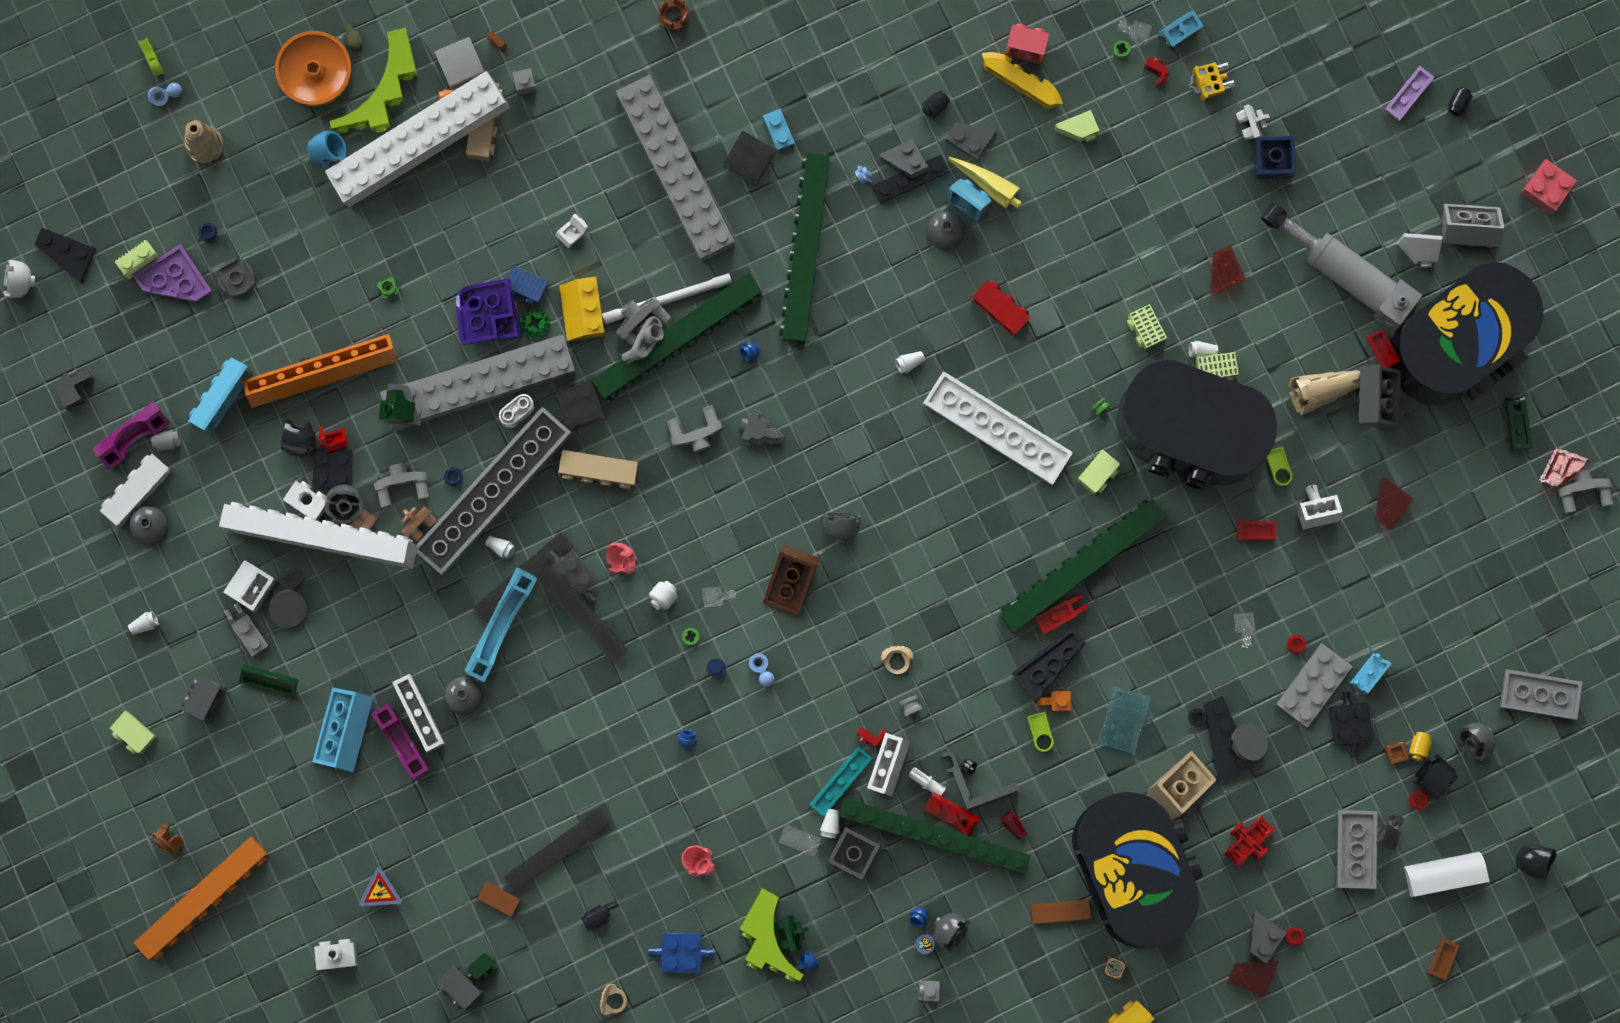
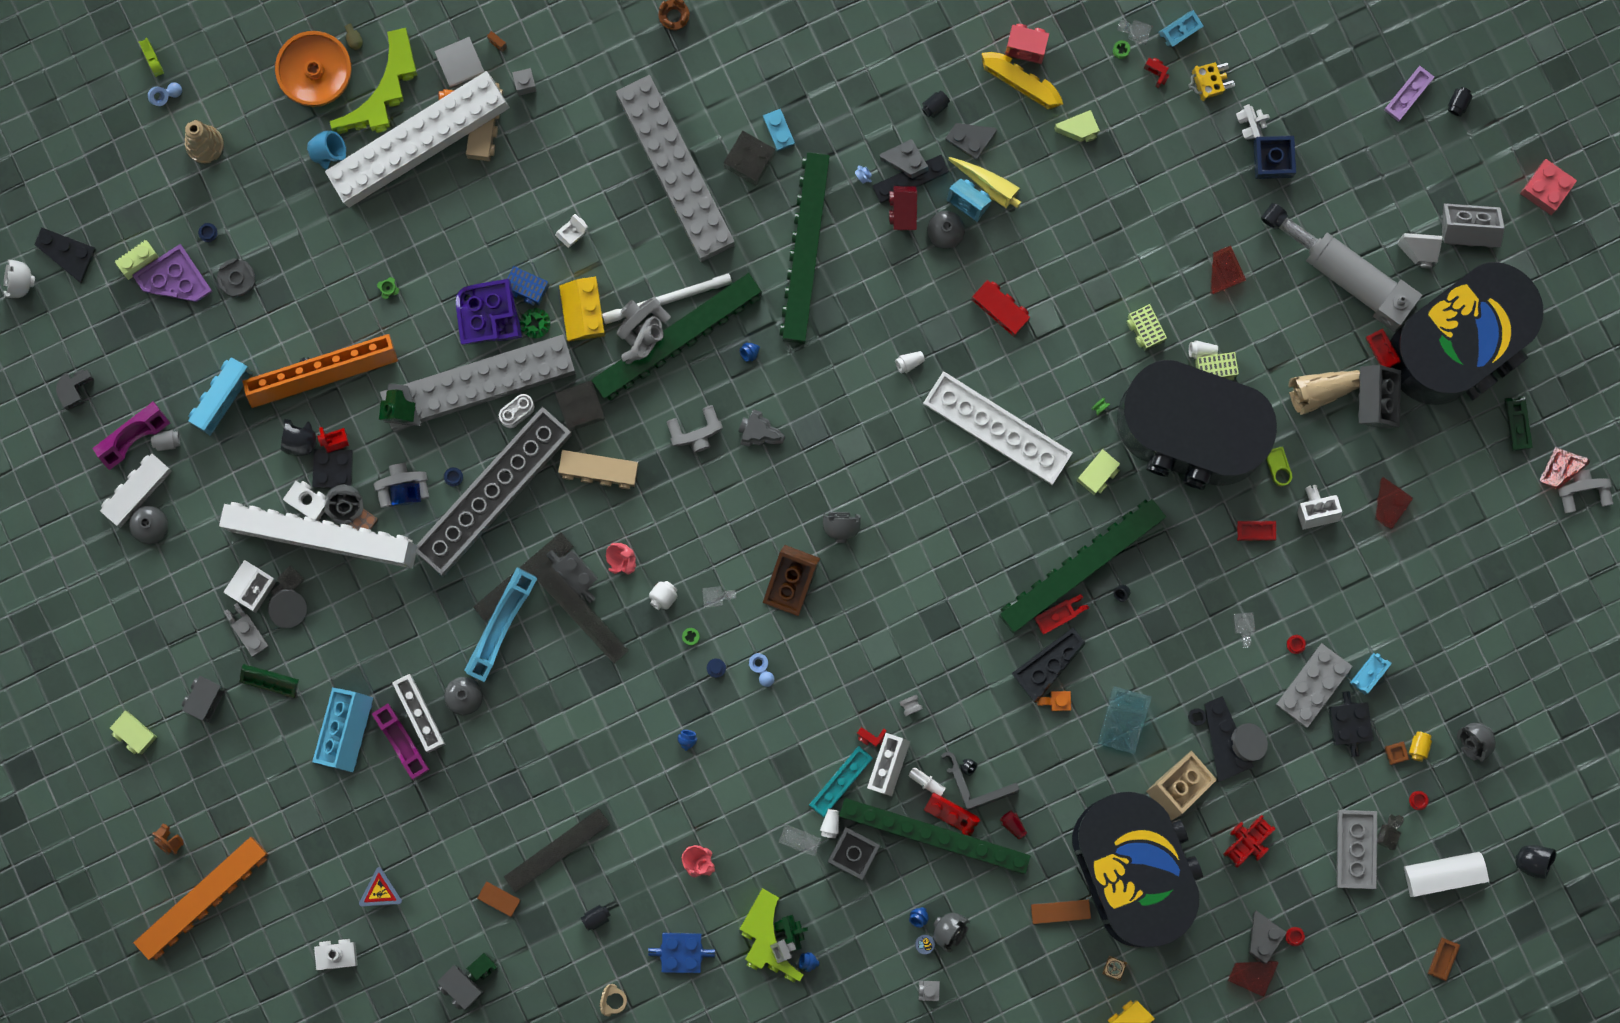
(144, 623): white cone -> none
(405, 494): none -> clear blue brick
(411, 529): medium nougat hips -> none
(500, 547): white cone -> none
(782, 951): none -> light grey tile
(904, 208): none -> dark red brick
(906, 653): tan piece -> none
(1039, 726): lime piece -> none
(1122, 593): none -> black hinge
(1434, 777): black brick -> none
(1541, 694): light grey plate -> none

